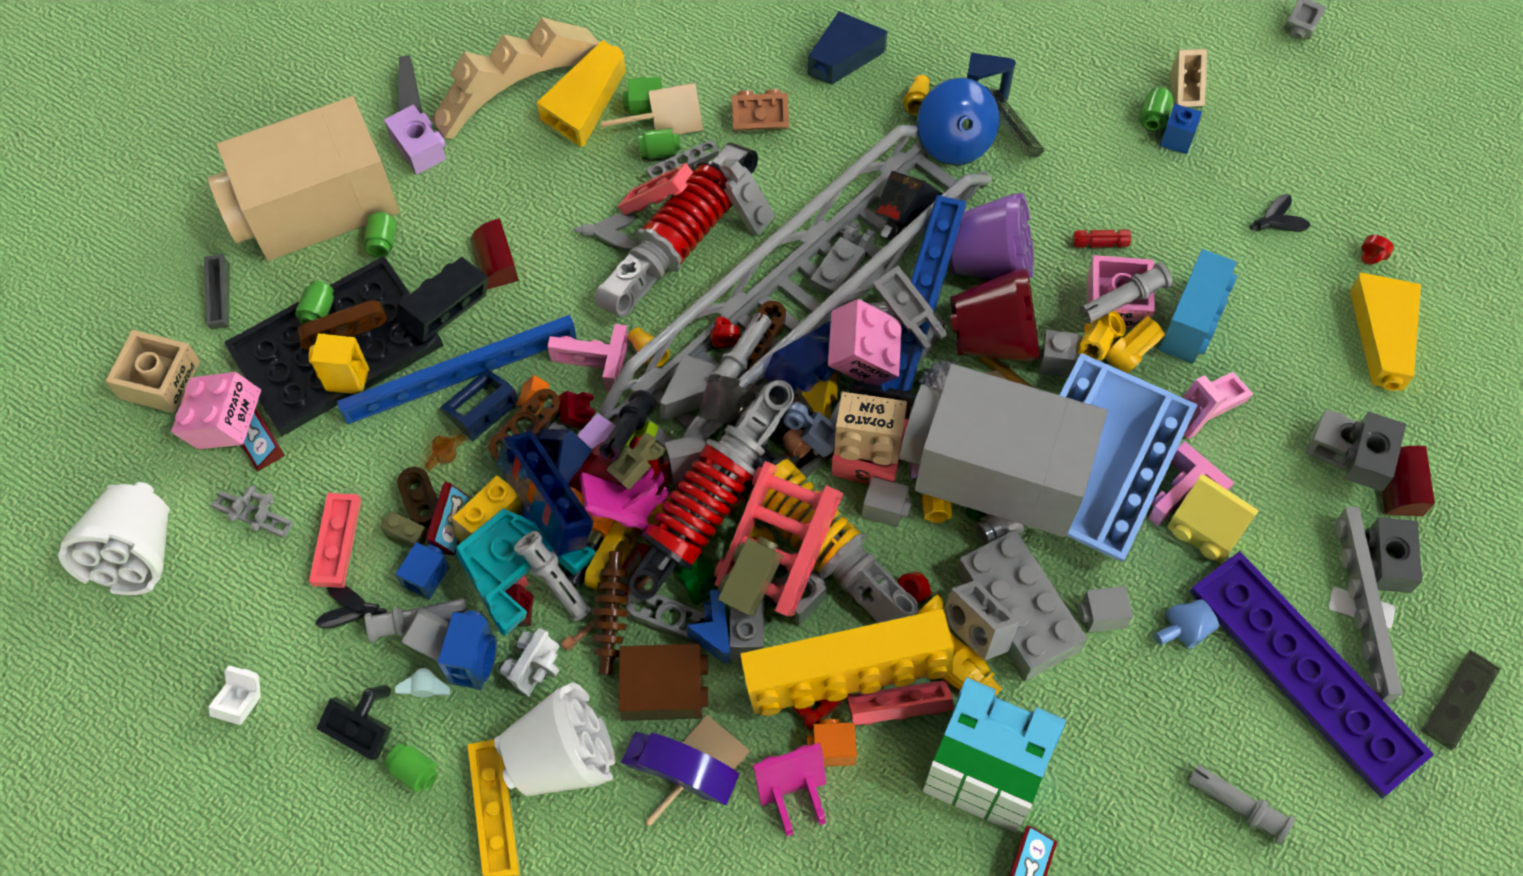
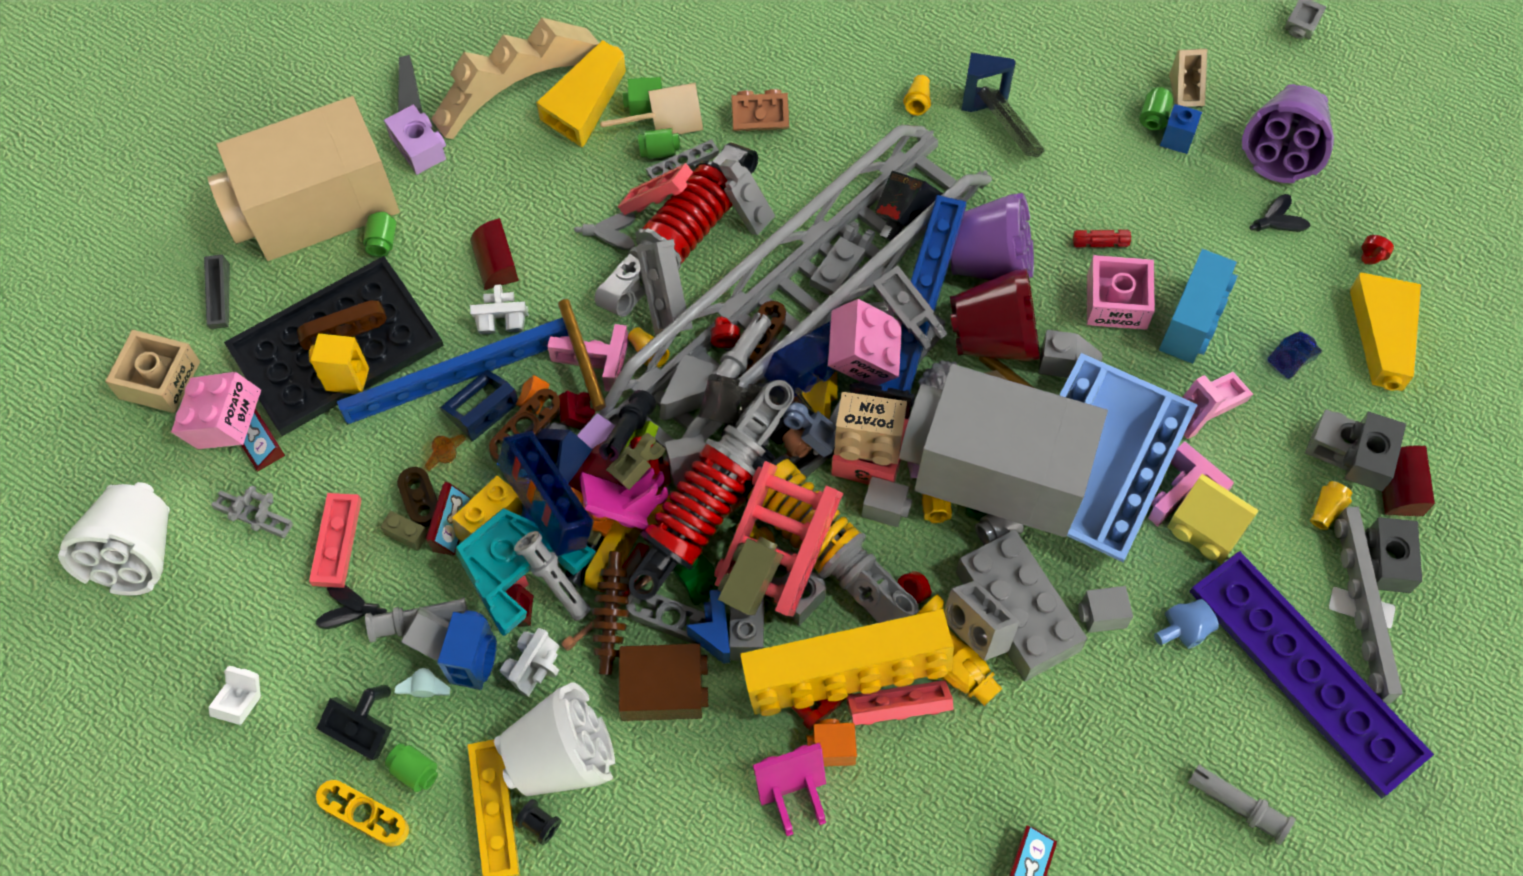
(314, 302): bright green brick -> none
(378, 833): none -> yellow beam
(423, 570): blue brick -> none
(441, 299): black brick -> none
(512, 312): none -> white hips
(537, 822): none -> black bush
(581, 355): none -> pearl gold bar
(662, 283): none -> light grey container
(681, 765): dark purple arch -> none
(714, 741): tan piece -> none
(845, 48): dark blue slope -> none
(942, 118): blue dish -> none
(993, 756): piece -> none
(1101, 335): yellow piece -> none
(1128, 350): yellow piece -> none
(1137, 288): light grey pin -> none
(1290, 135): none -> medium lavender cone
(1294, 353): none -> clear blue bracket
(1330, 504): none -> yellow cone
(1460, 700): clear smoke tile -> none

